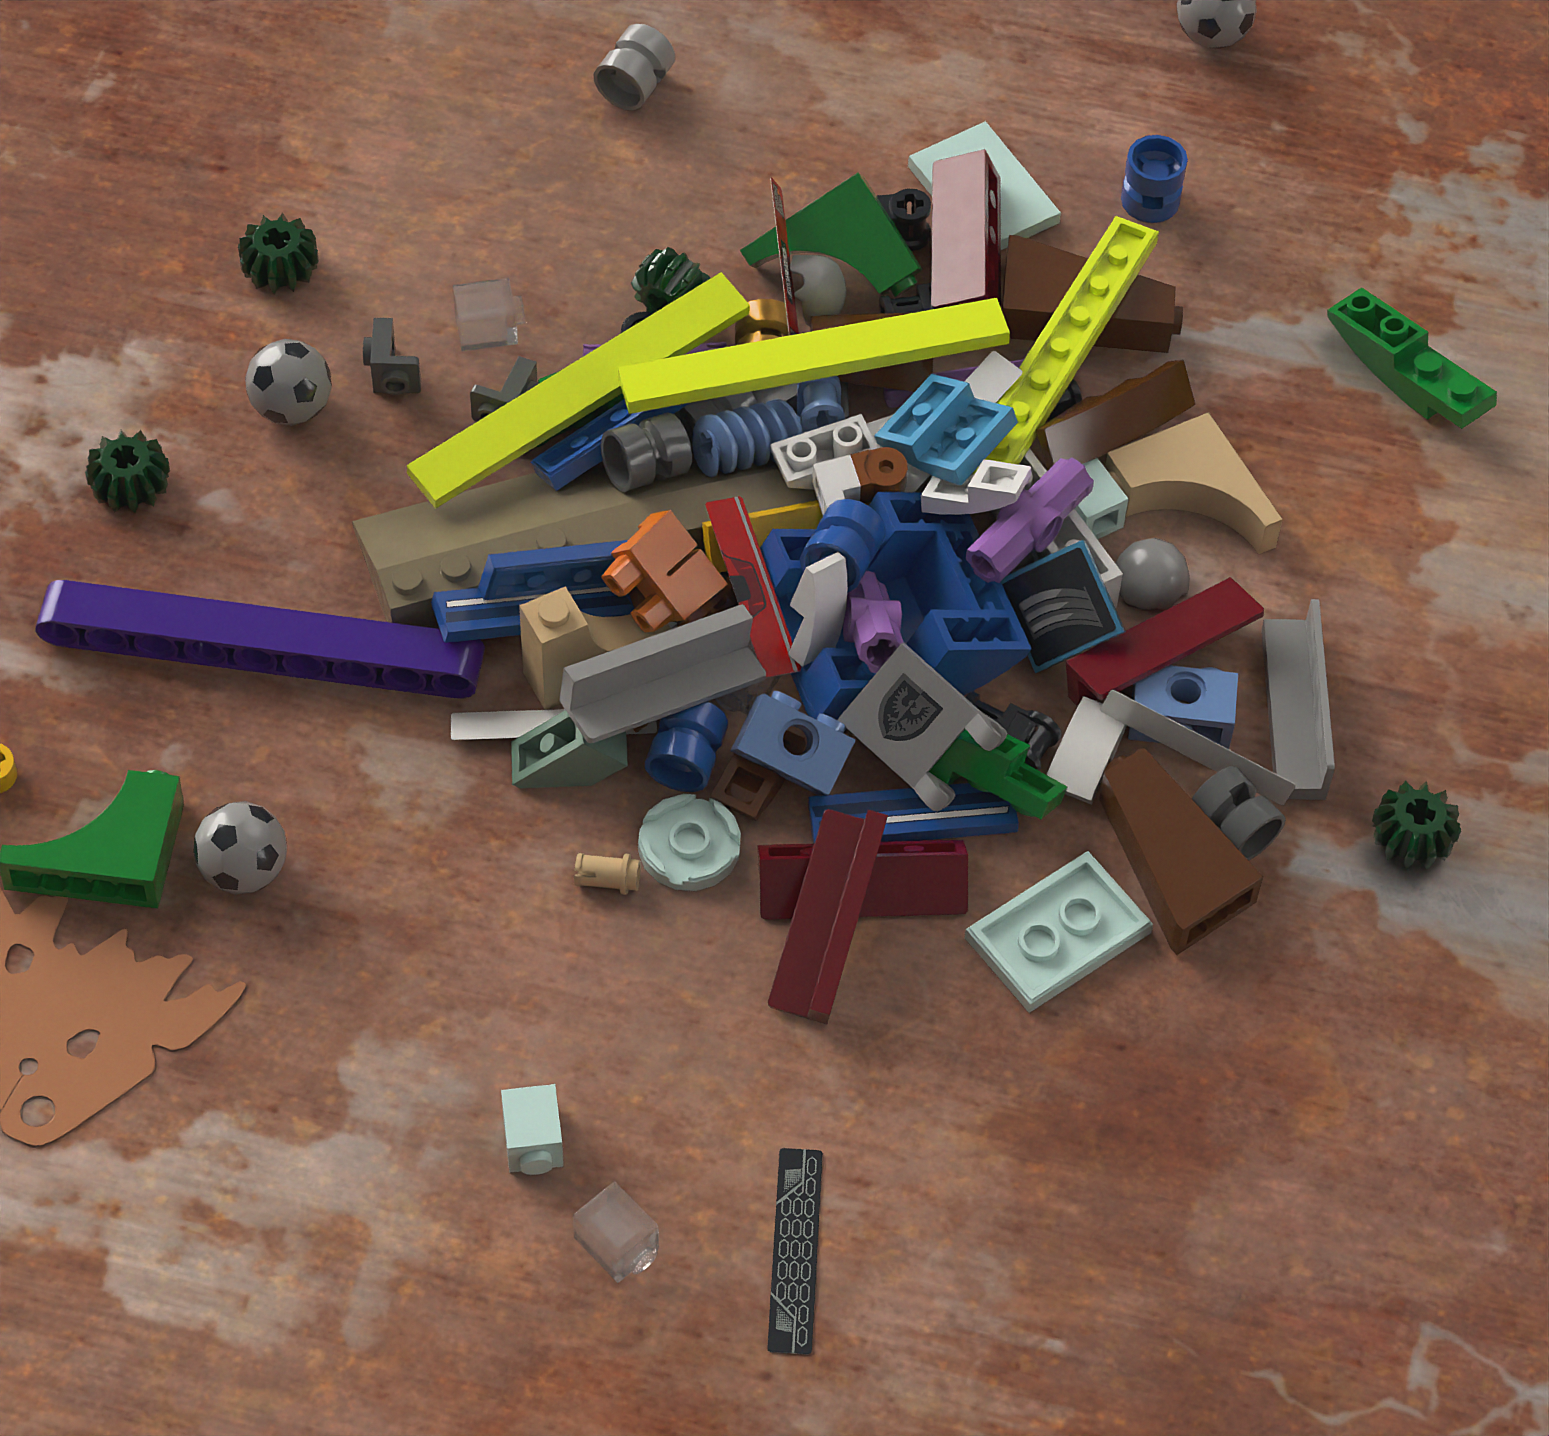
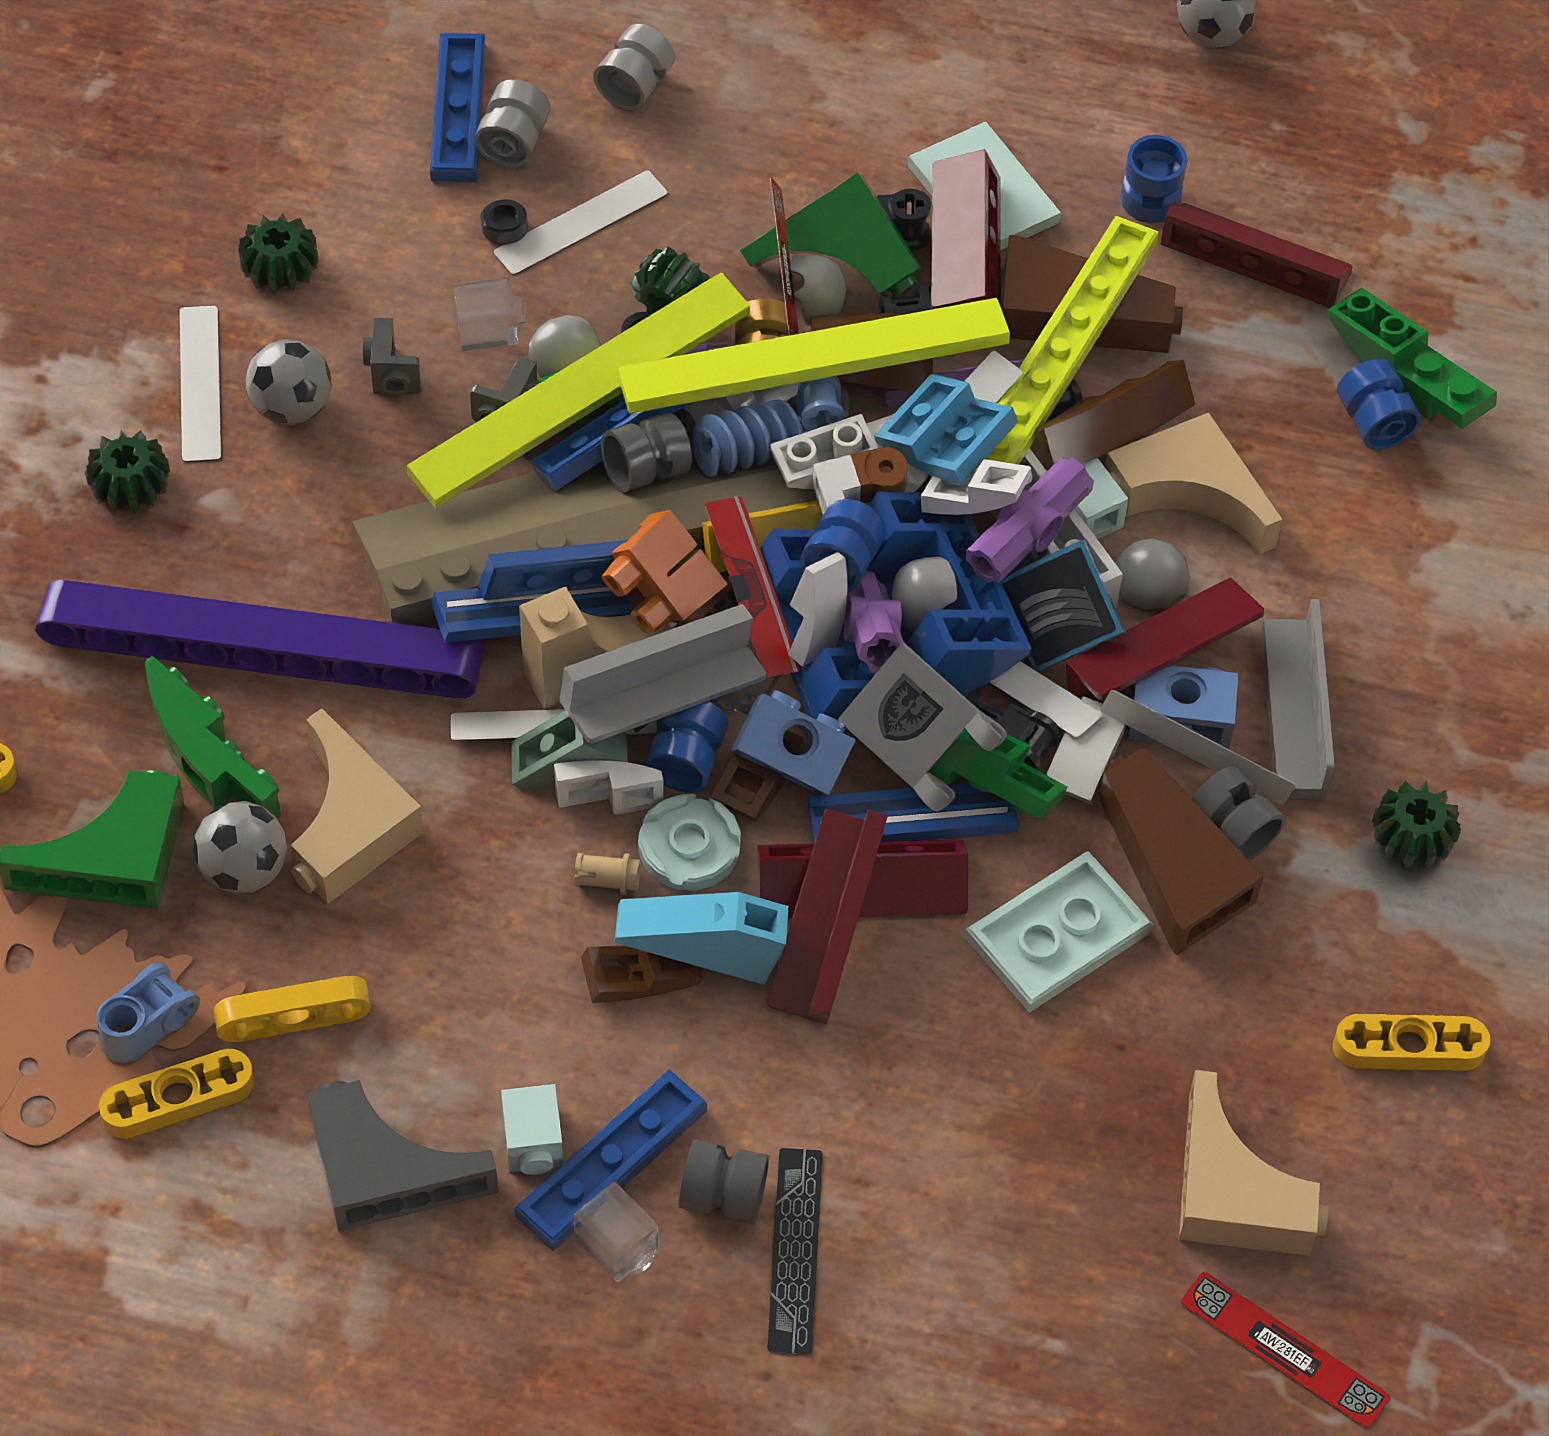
(151, 1006): none -> medium blue piece
(166, 1114): none -> yellow beam
(198, 743): none -> green slope
(200, 383): none -> white sticker
(292, 1009): none -> yellow beam
(360, 821): none -> tan arch
(380, 1173): none -> dark grey arch
(457, 107): none -> blue tile
(504, 221): none -> black tile
(512, 123): none -> light grey wheel
(561, 343): none -> light grey hair
(580, 222): none -> white sticker
(611, 1155): none -> blue tile
(625, 784): none -> white slope
(630, 973): none -> reddish brown slope
(712, 931): none -> medium azure slope
(724, 1181): none -> dark grey wheel
(923, 587): none -> light grey hair
(1048, 698): none -> white sticker
(1234, 1194): none -> tan arch
(1255, 254): none -> dark red panel
(1285, 1349): none -> sticker
(1378, 405): none -> blue wheel
(1426, 1026): none -> yellow beam

